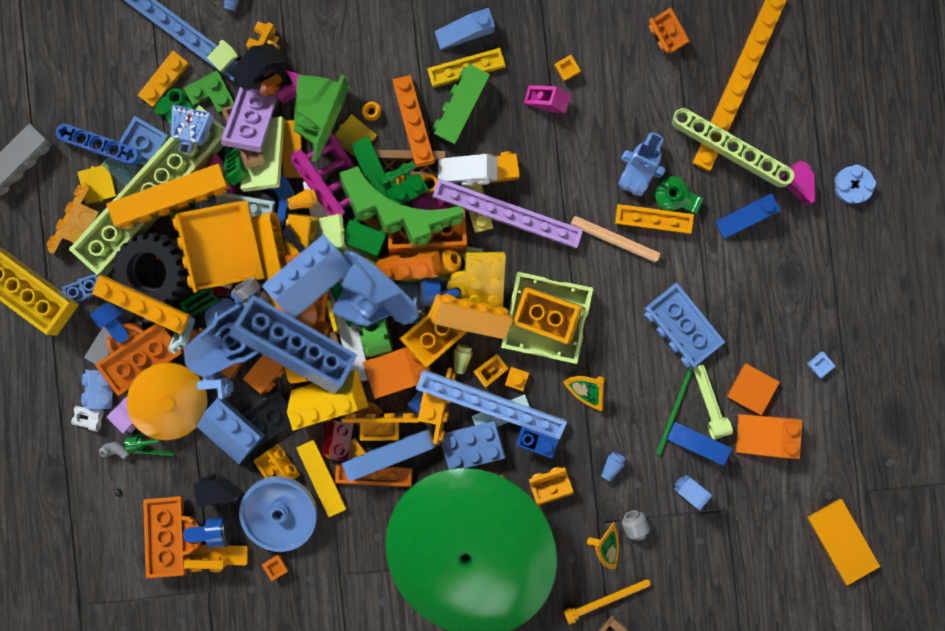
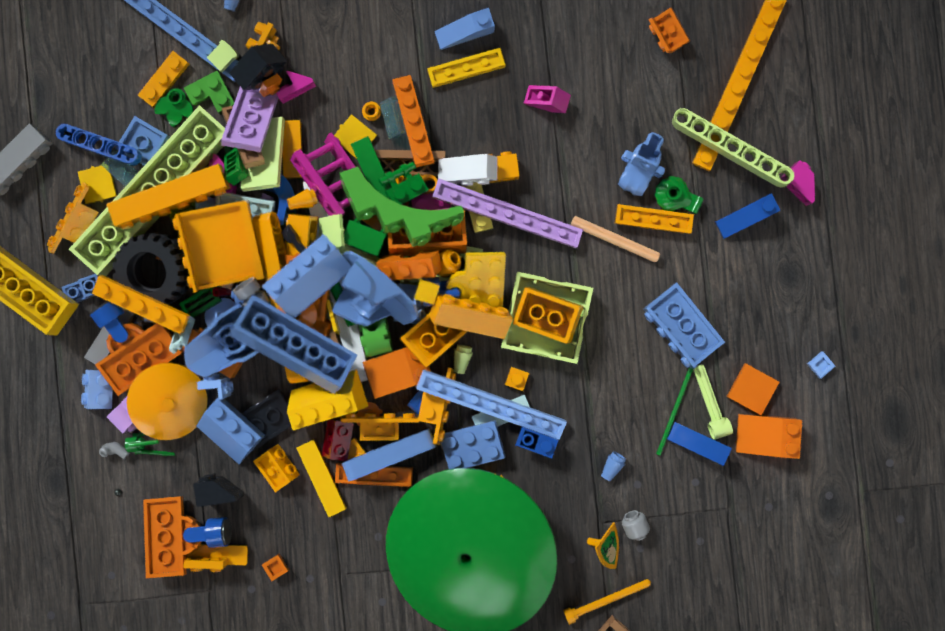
(94, 418): white piece -> none
(190, 127): torso -> none
(264, 373): orange brick -> none
(278, 514): medium blue dish -> none
(318, 108): bright green piece -> none
(392, 117): none -> clear light blue plate
(426, 291): none -> yellow tile
(461, 104): bright green brick -> none
(490, 370): light orange slope -> none
(550, 485): light orange bracket -> none
(567, 68): light orange plate -> none
(587, 390): shield -> none
(692, 492): medium blue slope -> none
(843, 541): light orange tile -> none
(865, 184): light blue plate -> none

